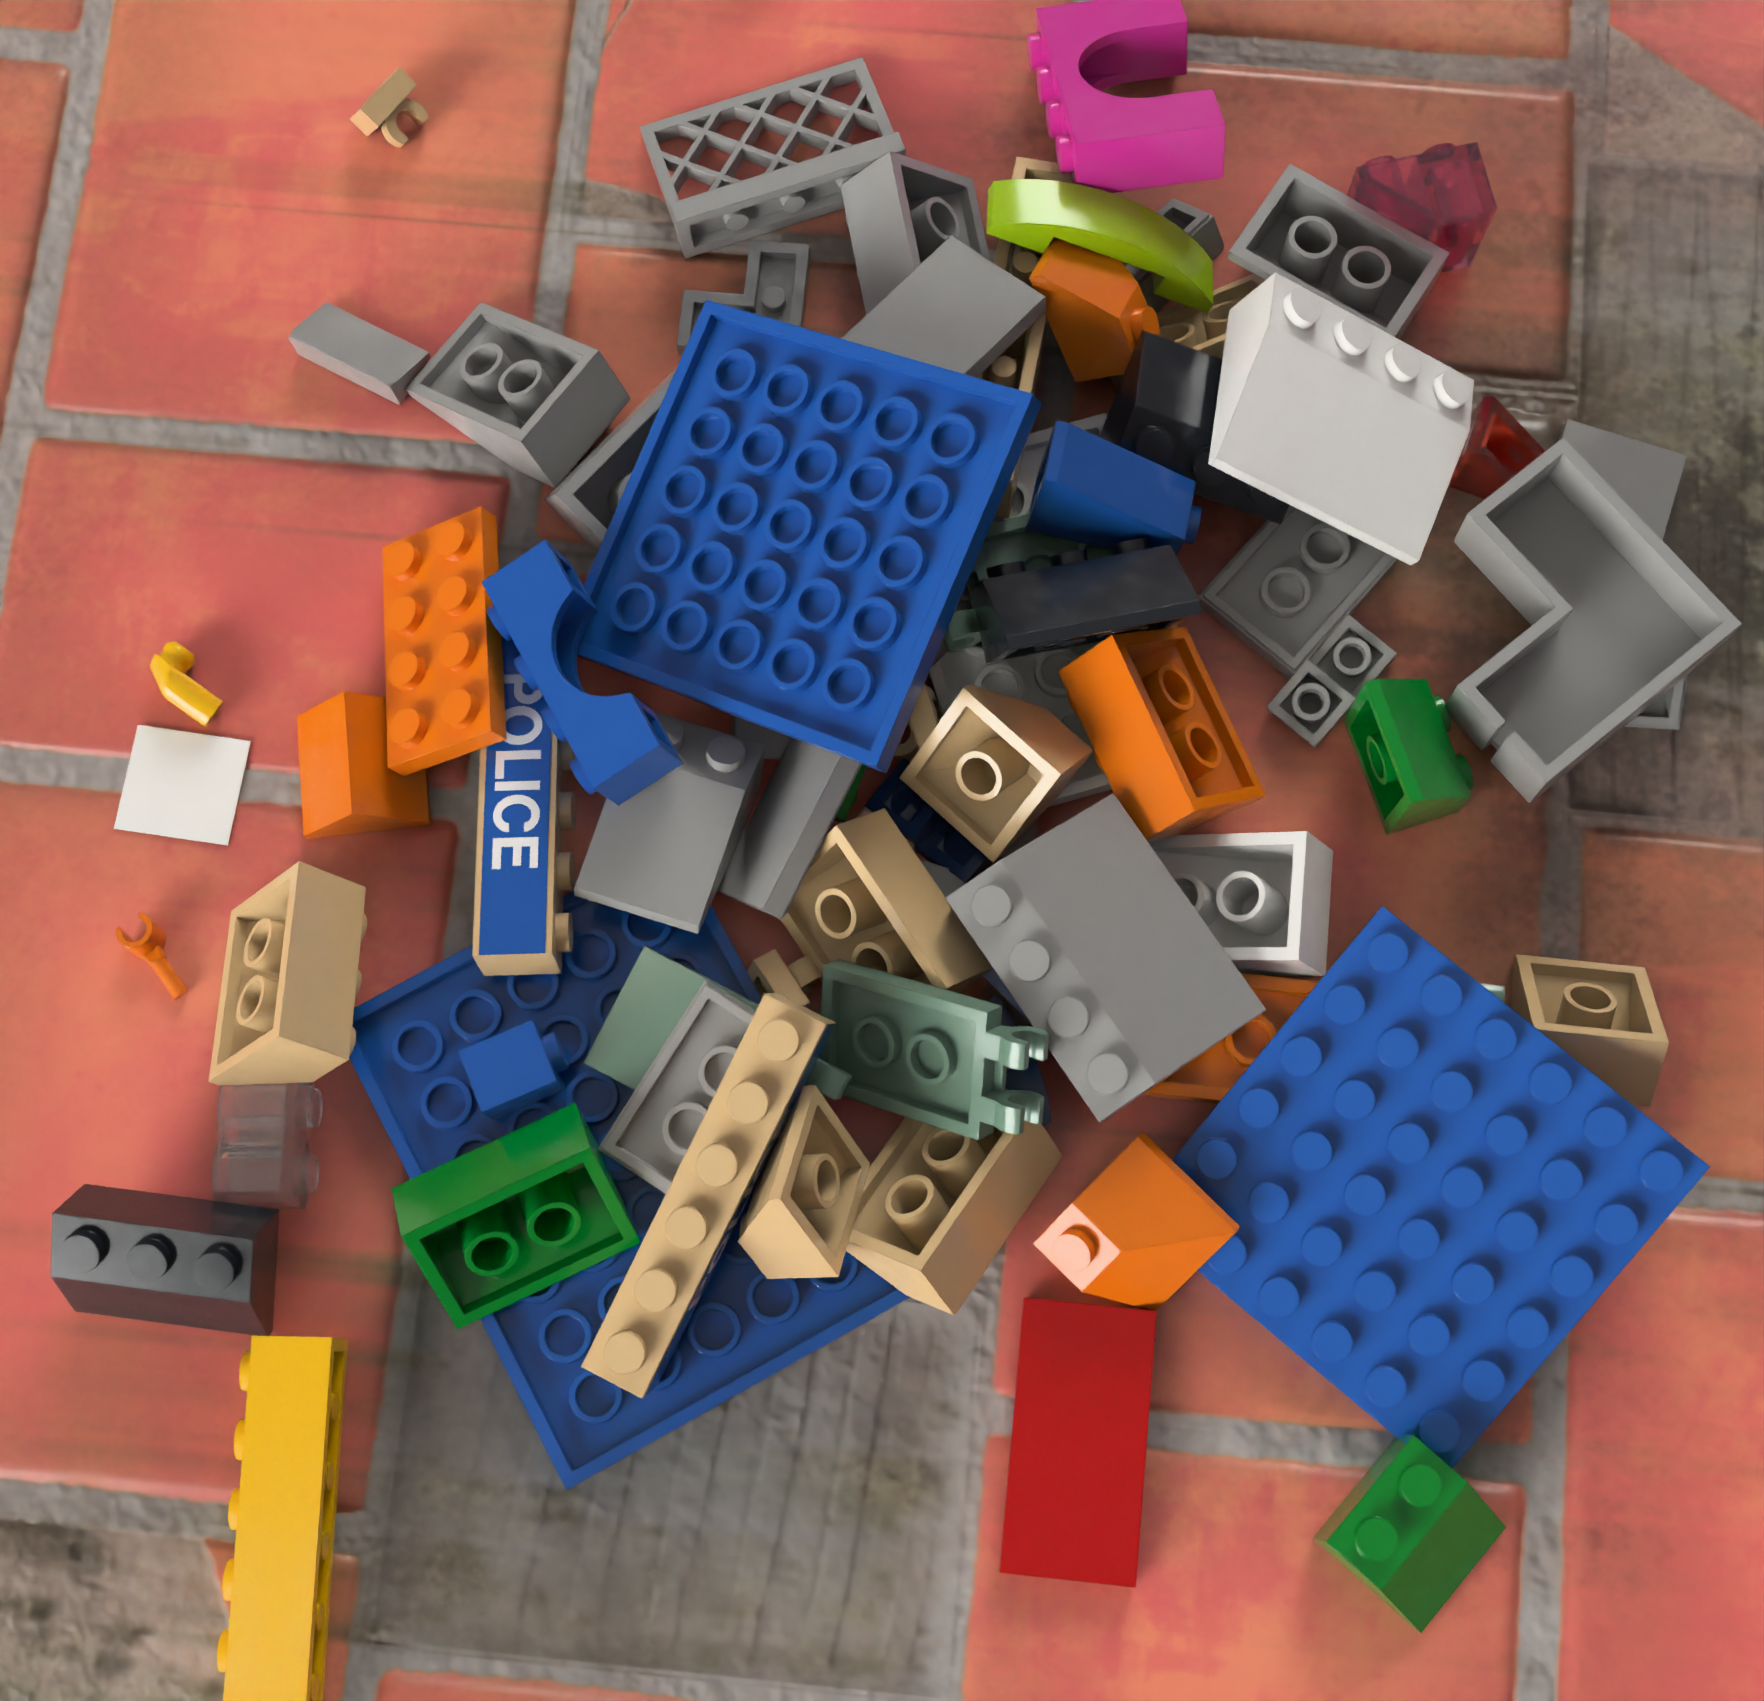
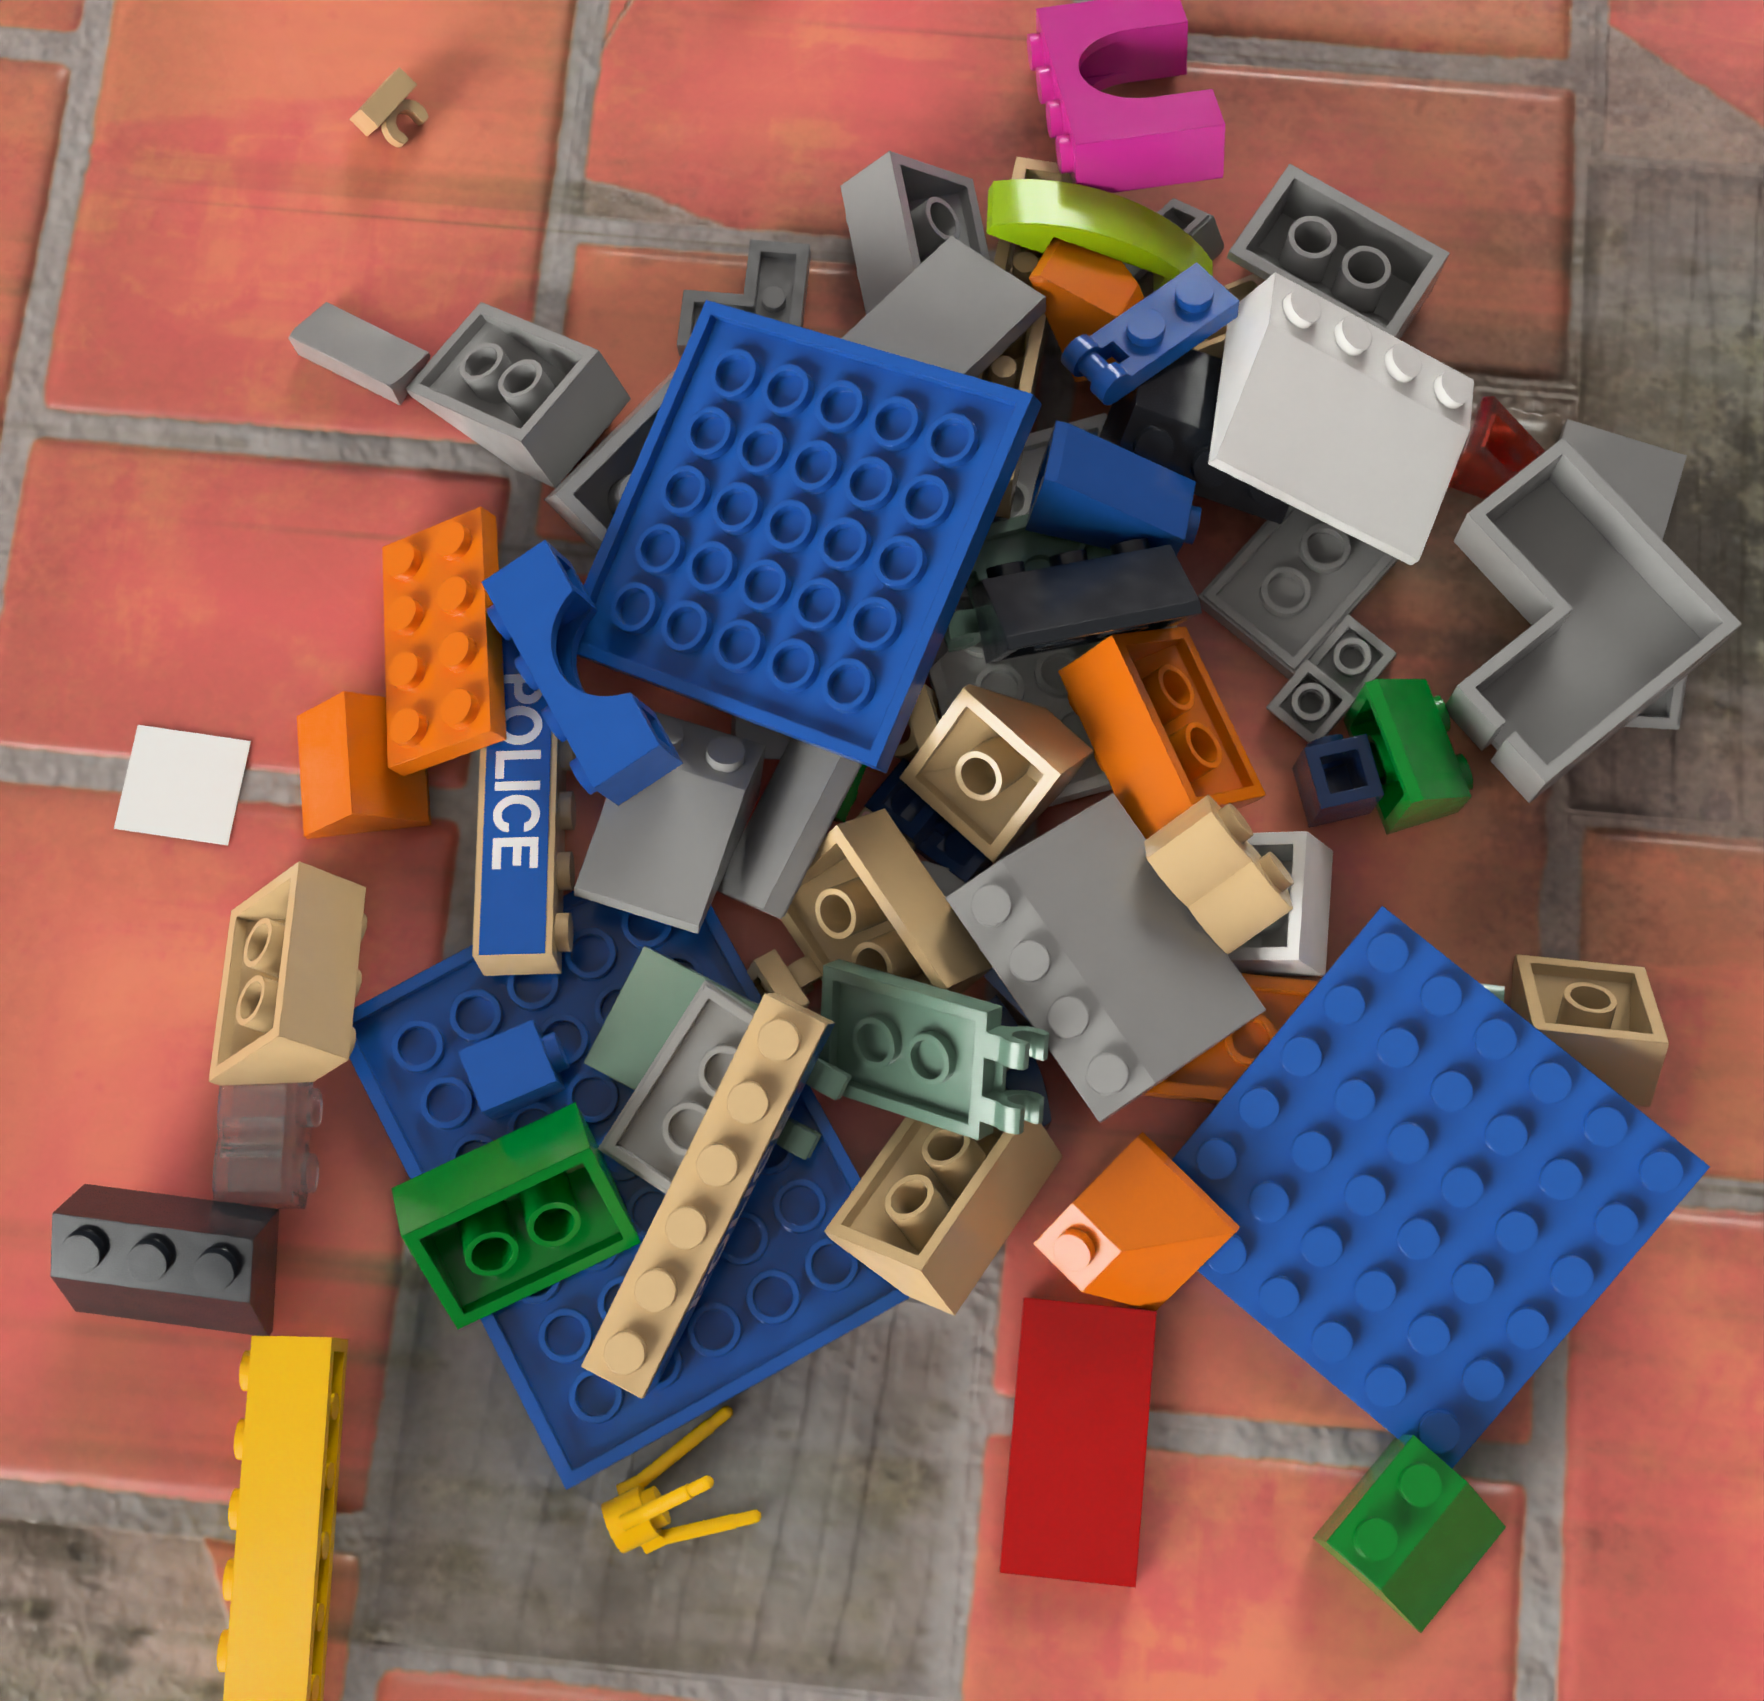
(150, 948): orange hand -> none
(178, 688): yellow arm -> none
(639, 1514): none -> yellow plant
(788, 189): light grey fence -> none
(805, 1195): tan slope -> none
(1151, 334): none -> blue plate
(1219, 874): none -> tan brick
(1337, 779): none -> dark blue brick
(1434, 195): clear pink slope -> none

